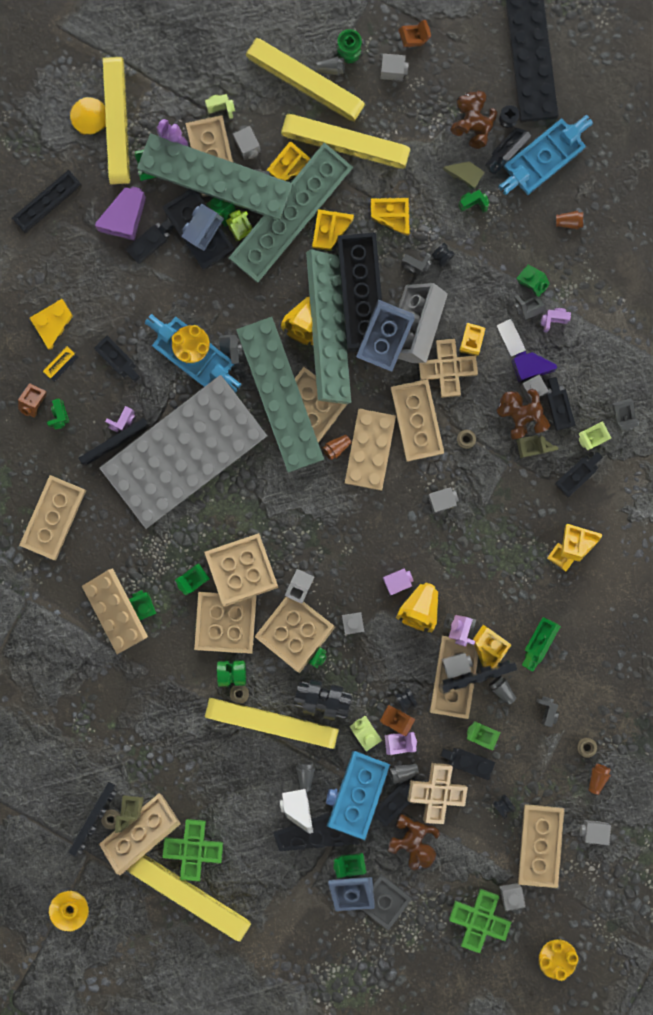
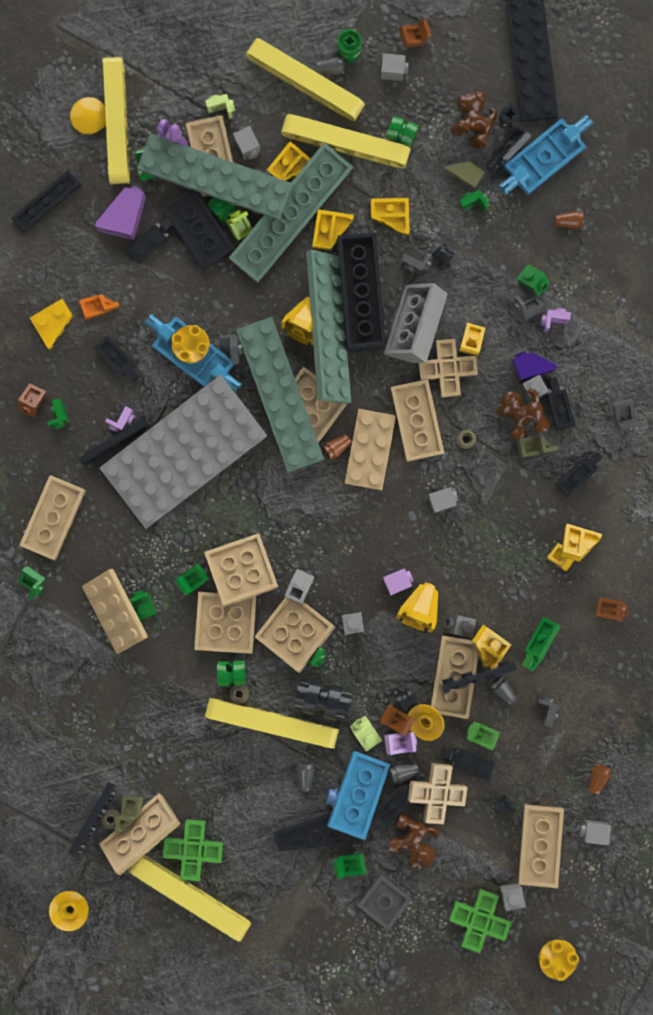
(32, 581): none -> green bracket
(60, 364): sticker -> none
(96, 306): none -> orange slope
(202, 226): sand blue slope -> none
(297, 809): white slope -> none
(352, 893): sand blue slope -> none
(385, 335): sand blue slope -> none
(402, 131): none -> green wheel
(421, 727): none -> yellow dish
(457, 665): light grey brick -> none
(460, 629): lavender bracket -> none
(511, 337): white sticker -> none
(593, 747): dark tan plate -> none
(594, 436): yellowish green bracket -> none
(611, 609): none -> dark orange bracket

